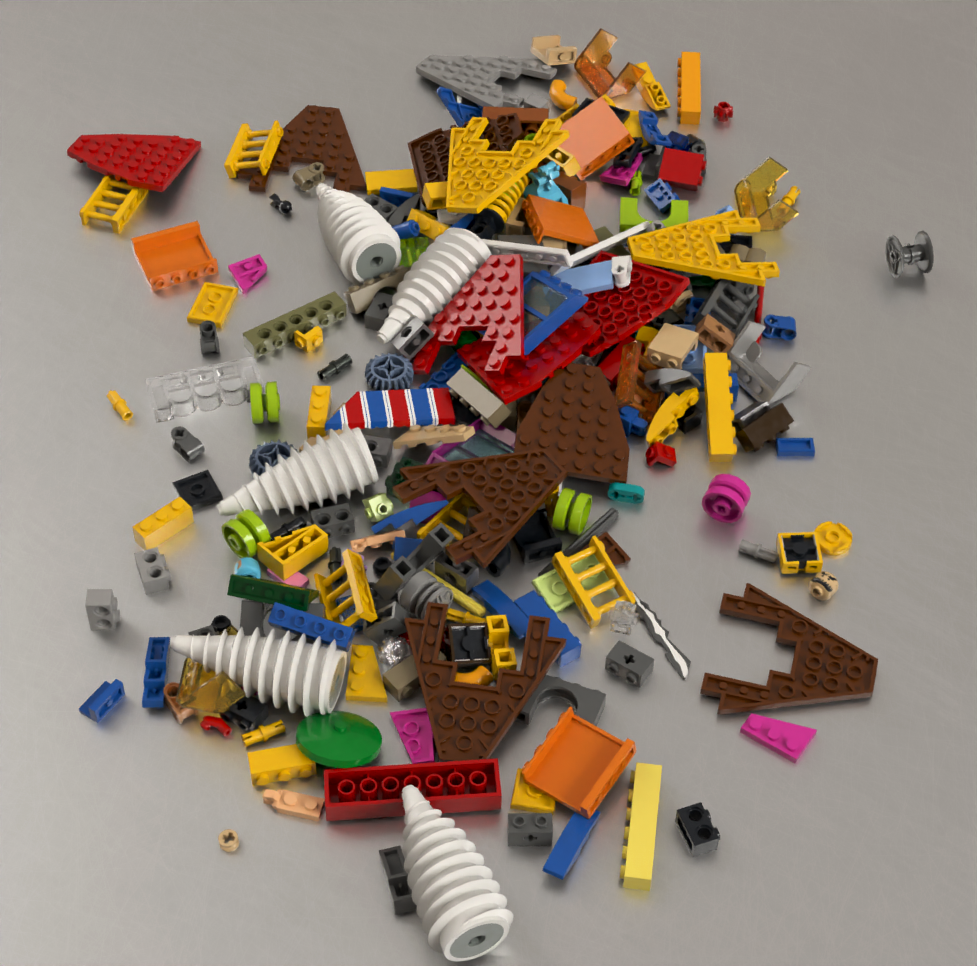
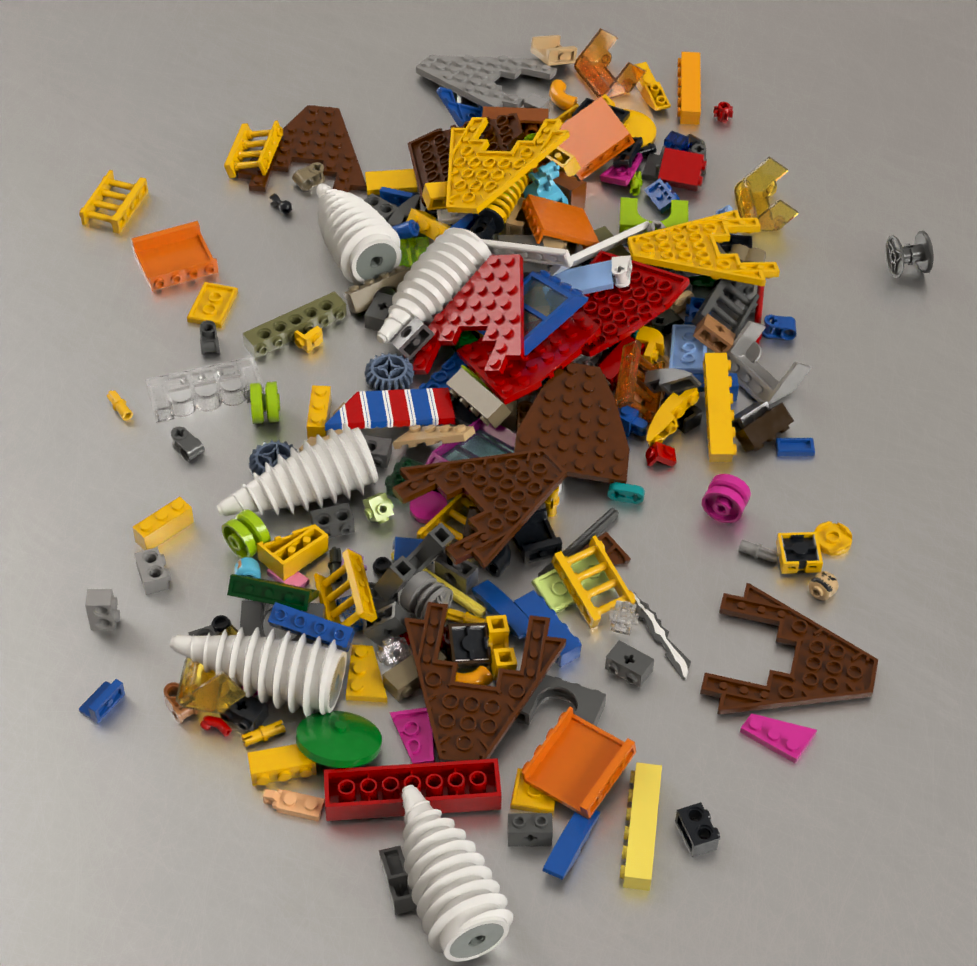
(140, 159): red wing -> none
(156, 672): blue slope -> none
(198, 490): black tile -> none
(231, 845): tan bush -> none
(247, 272): dark pink wing -> none
(286, 529): black pin -> none
(334, 367): pearl dark grey pin -> none
(376, 540): light nougat hinge -> none
(416, 514): blue slope -> none
(572, 511): lime wheel -> none
(650, 131): blue slope -> none
(671, 346): tan panel -> none
(790, 197): yellow pin -> none

